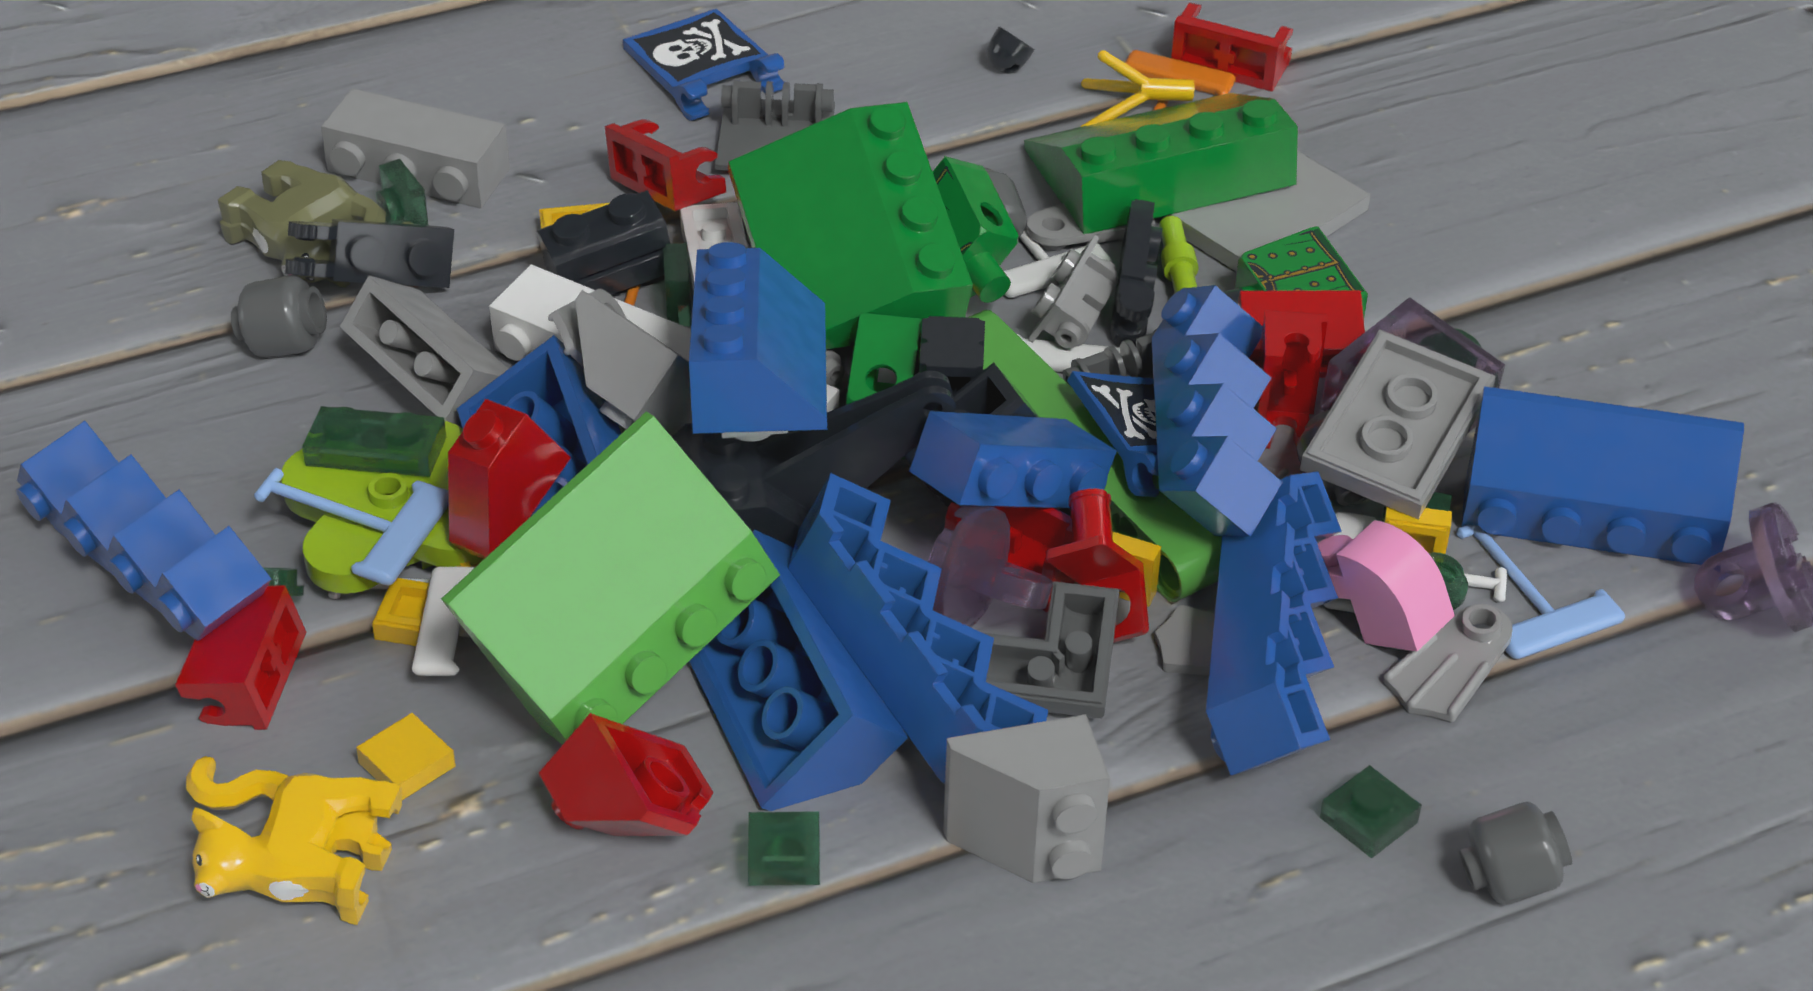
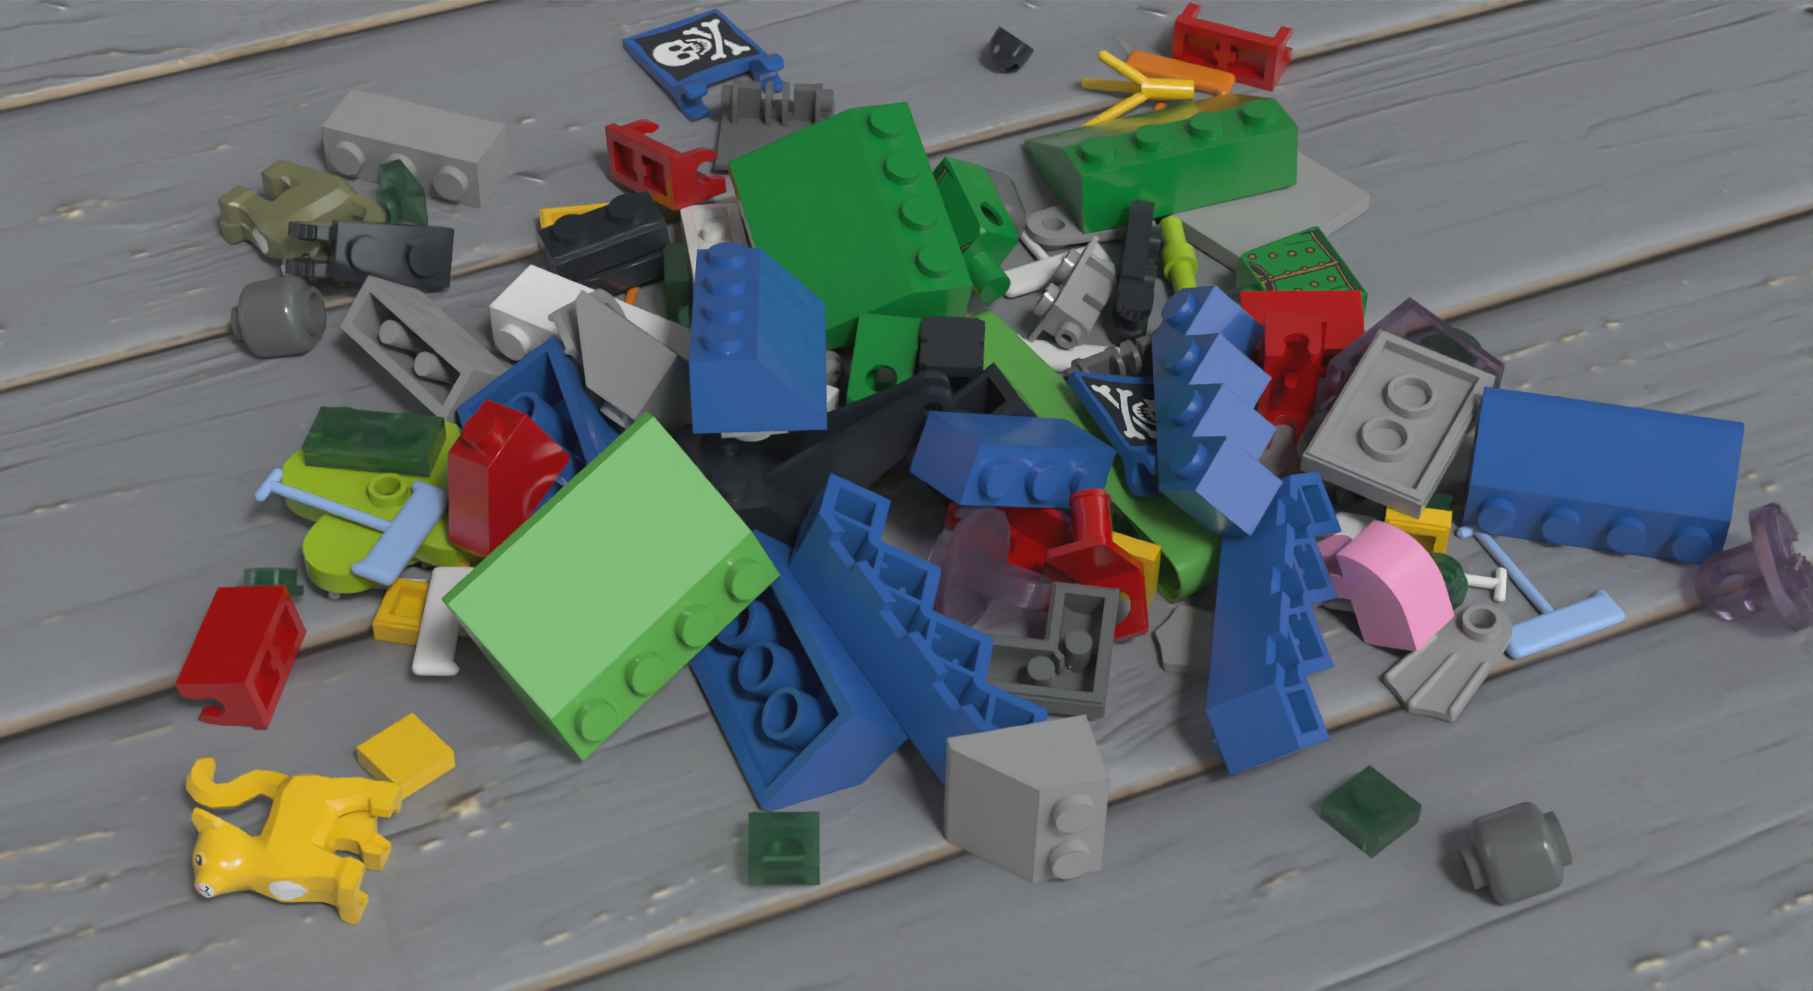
(138, 534): blue brick -> none
(625, 782): red slope -> none

